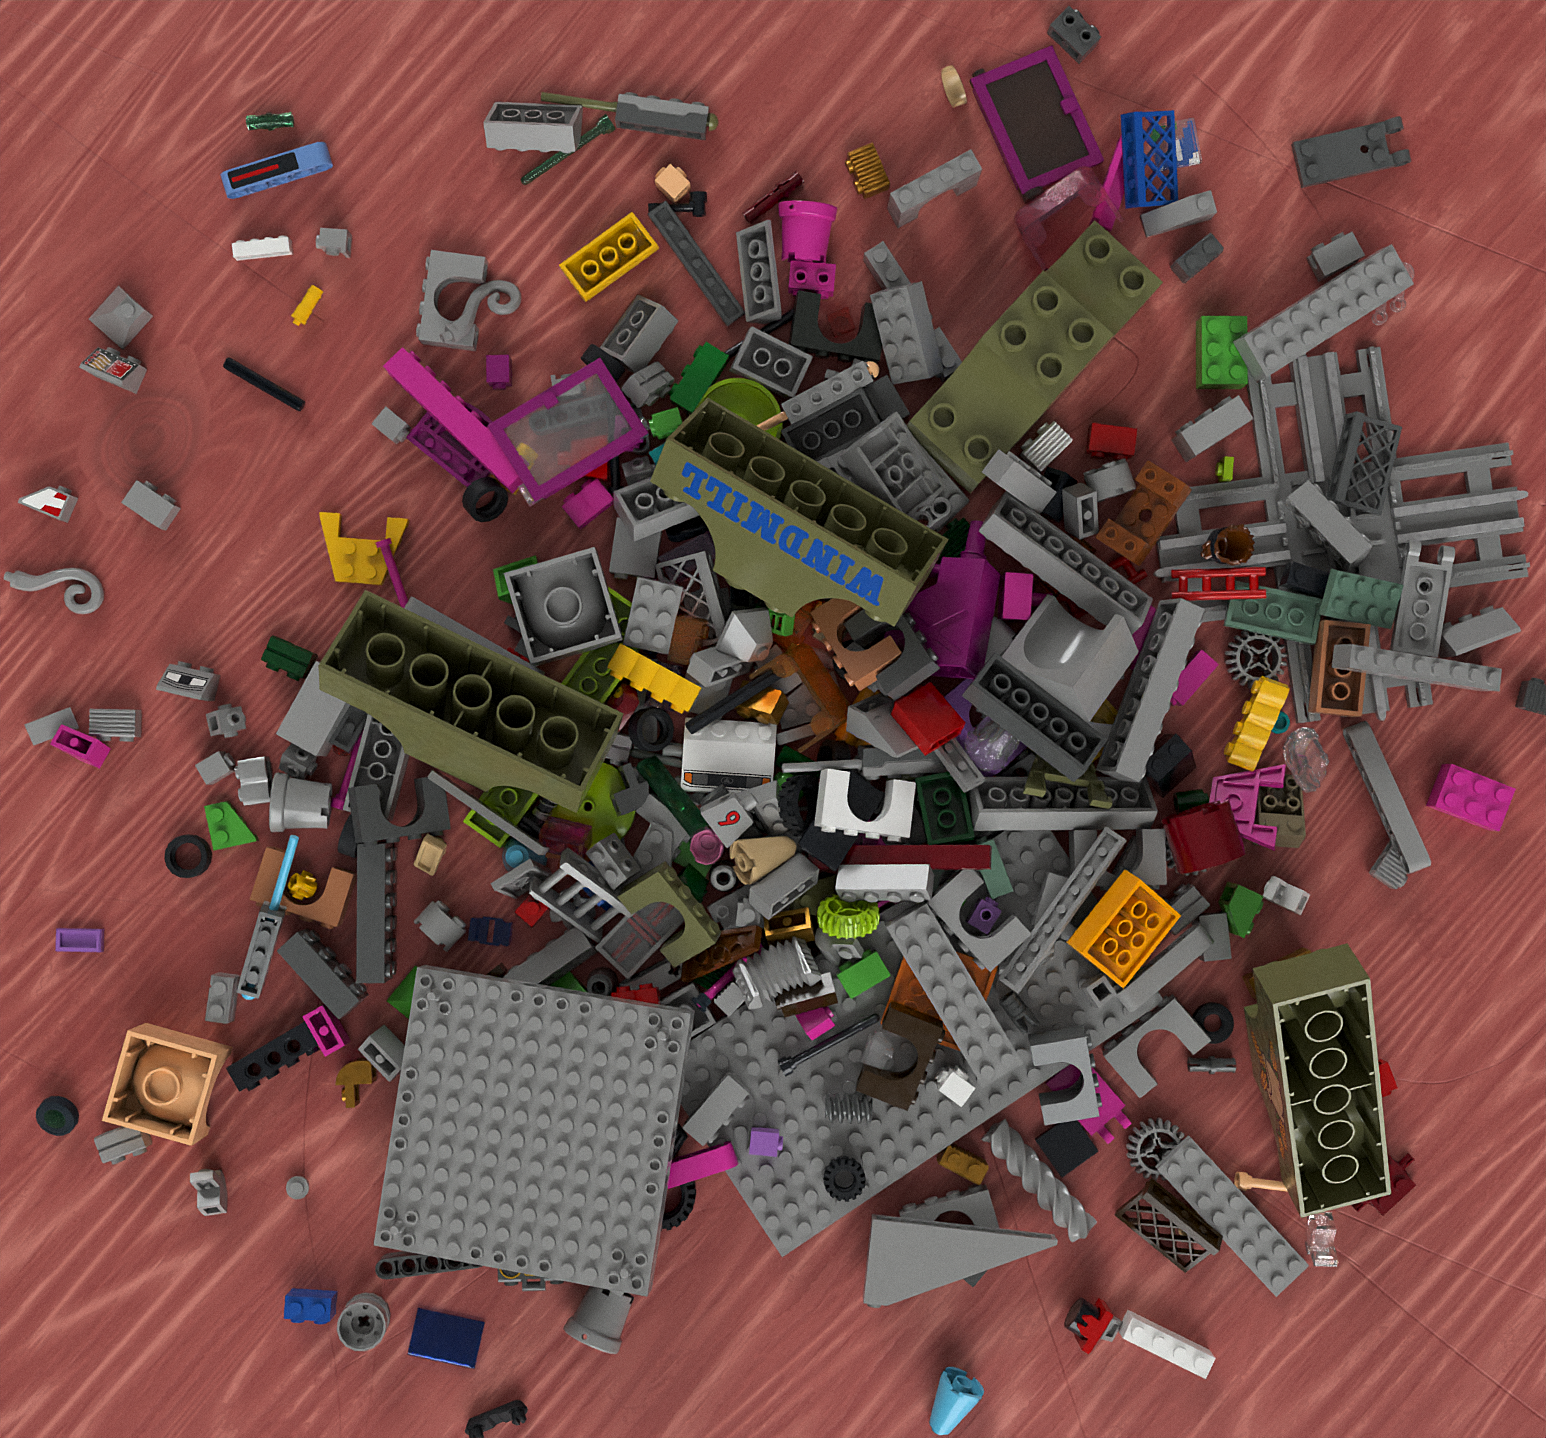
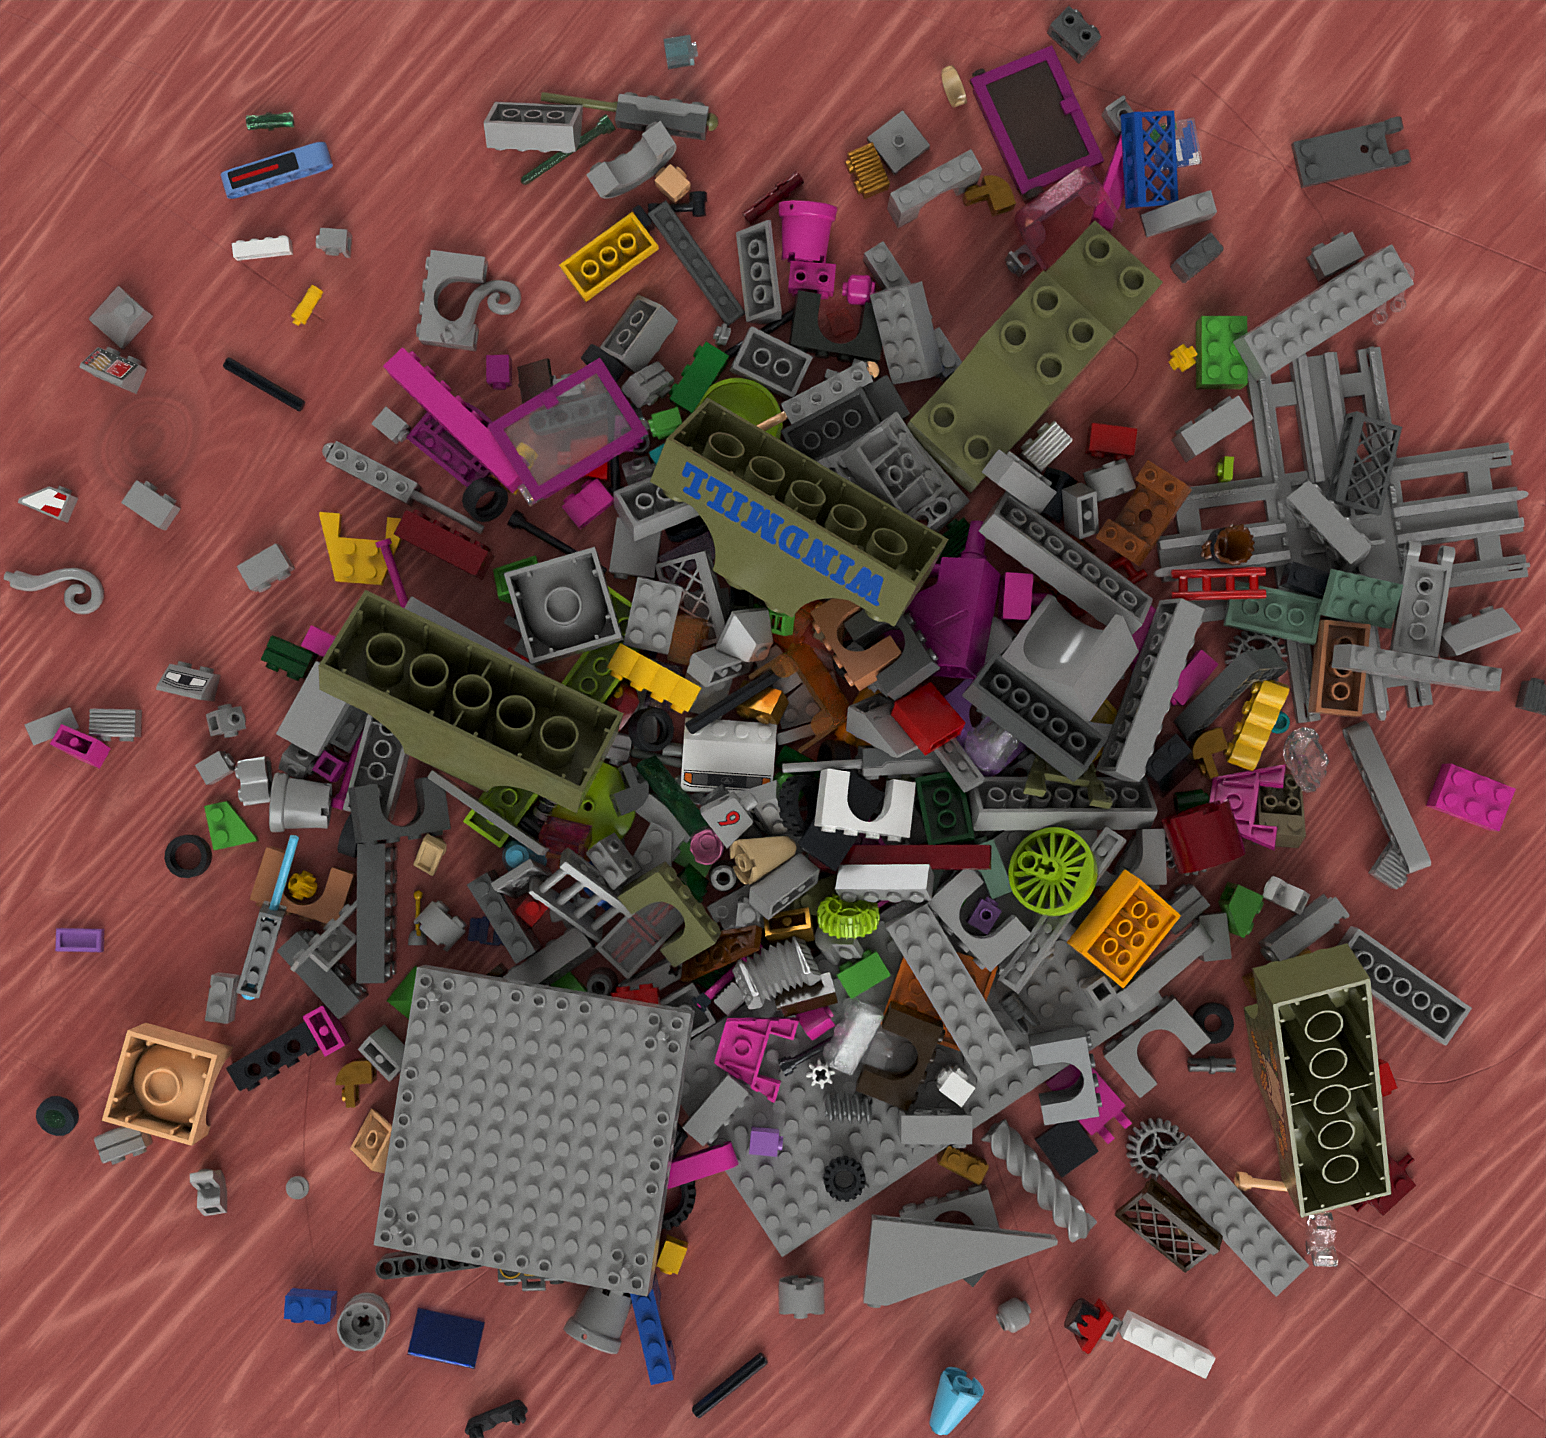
(266, 568): none -> light grey brick
(318, 640): none -> dark pink brick
(330, 766): none -> magenta brick
(332, 944): none -> light grey bracket
(373, 1141): none -> light nougat slope
(388, 481): none -> light grey piece
(417, 936): none -> hinge
(450, 547): none -> dark red brick
(516, 938): none -> dark grey arch
(518, 521): none -> black piece
(534, 379): none -> clear smoke piece
(636, 166): none -> light grey brick
(643, 217): none -> black tile
(657, 1351): none -> blue arch
(672, 1255): none -> yellow brick
(680, 51): none -> clear light blue brick
(721, 334): none -> light grey plate
(729, 1385): none -> black axle
(744, 1047): none -> dark pink wing
(801, 1296): none -> light grey brick
(821, 1080): none -> white gear
(852, 1036): none -> clear brick
(858, 289): none -> dark pink head
(898, 142): none -> light grey plate
(935, 1126): none -> light grey brick
(995, 191): none -> pearl gold brick
(1013, 1315): none -> light grey head
(1014, 263): none -> light grey bracket
(1062, 865): none -> lime piece
(1112, 112): none -> light grey brick
(1183, 358): none -> yellow gear
(1204, 746): none -> pearl gold brick
(1227, 687): none -> dark grey beam
(1303, 929): none -> light grey door
(1407, 989): none -> light grey brick

